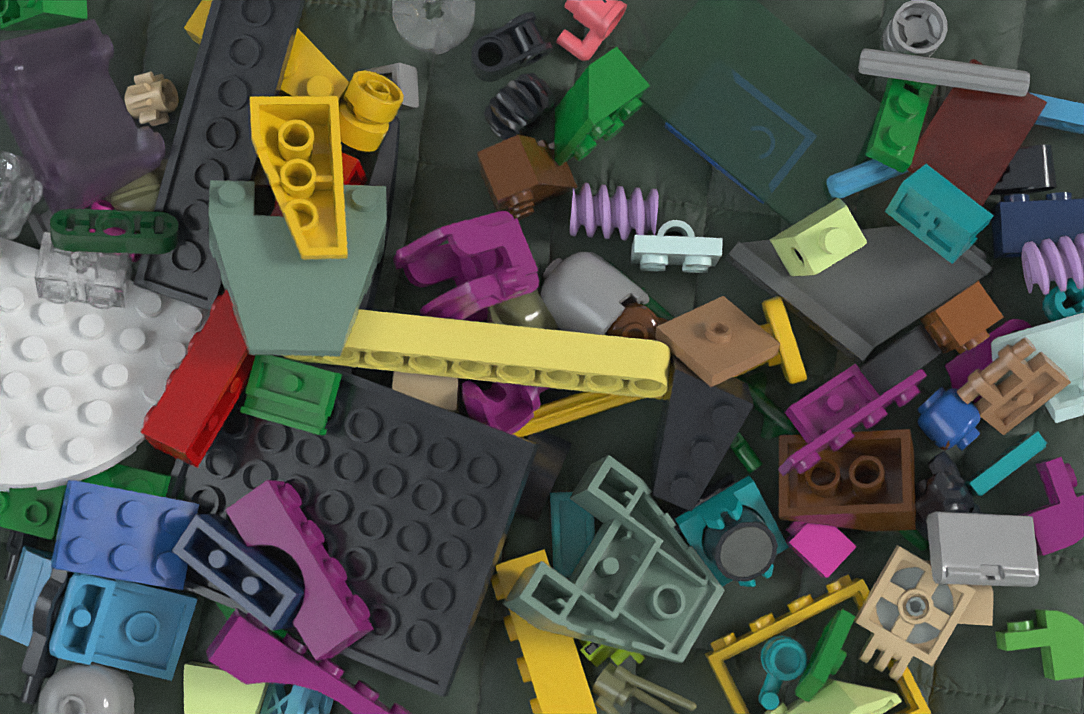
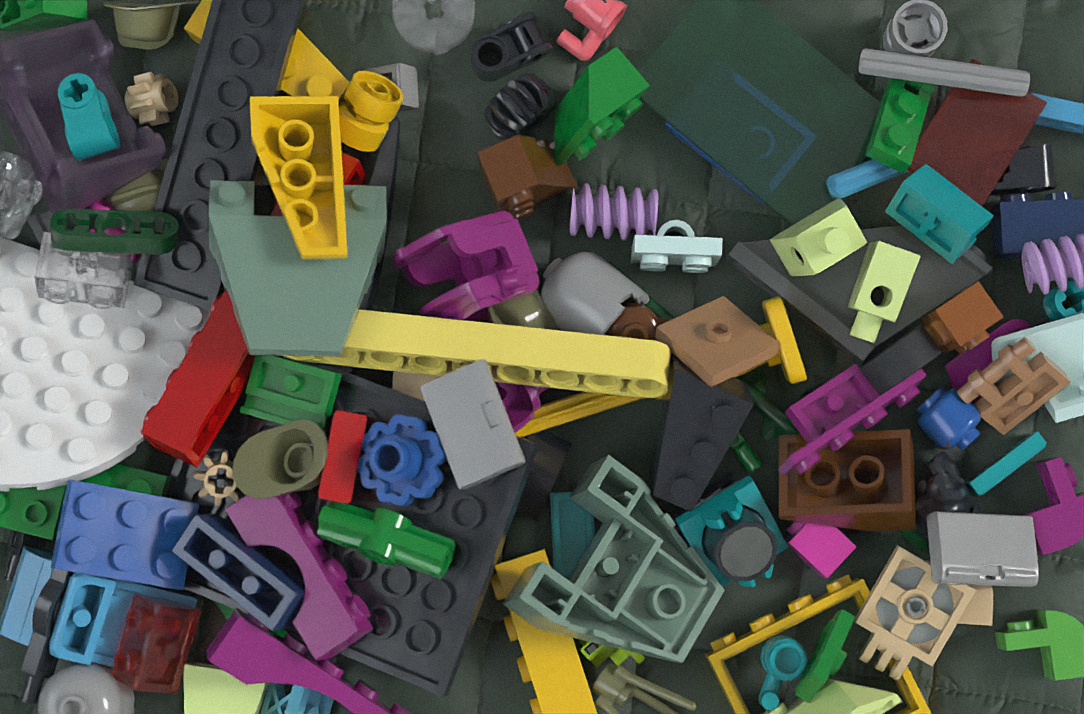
(86, 117): none -> teal piece
(145, 24): none -> olive piece
(155, 645): none -> clear red bracket
(210, 484): none -> tan gear
(281, 460): none -> olive piece
(342, 456): none -> red slope
(386, 538): none -> green piece
(401, 460): none -> blue plant
(472, 424): none -> light grey piece
(890, 271): none -> yellowish green torso

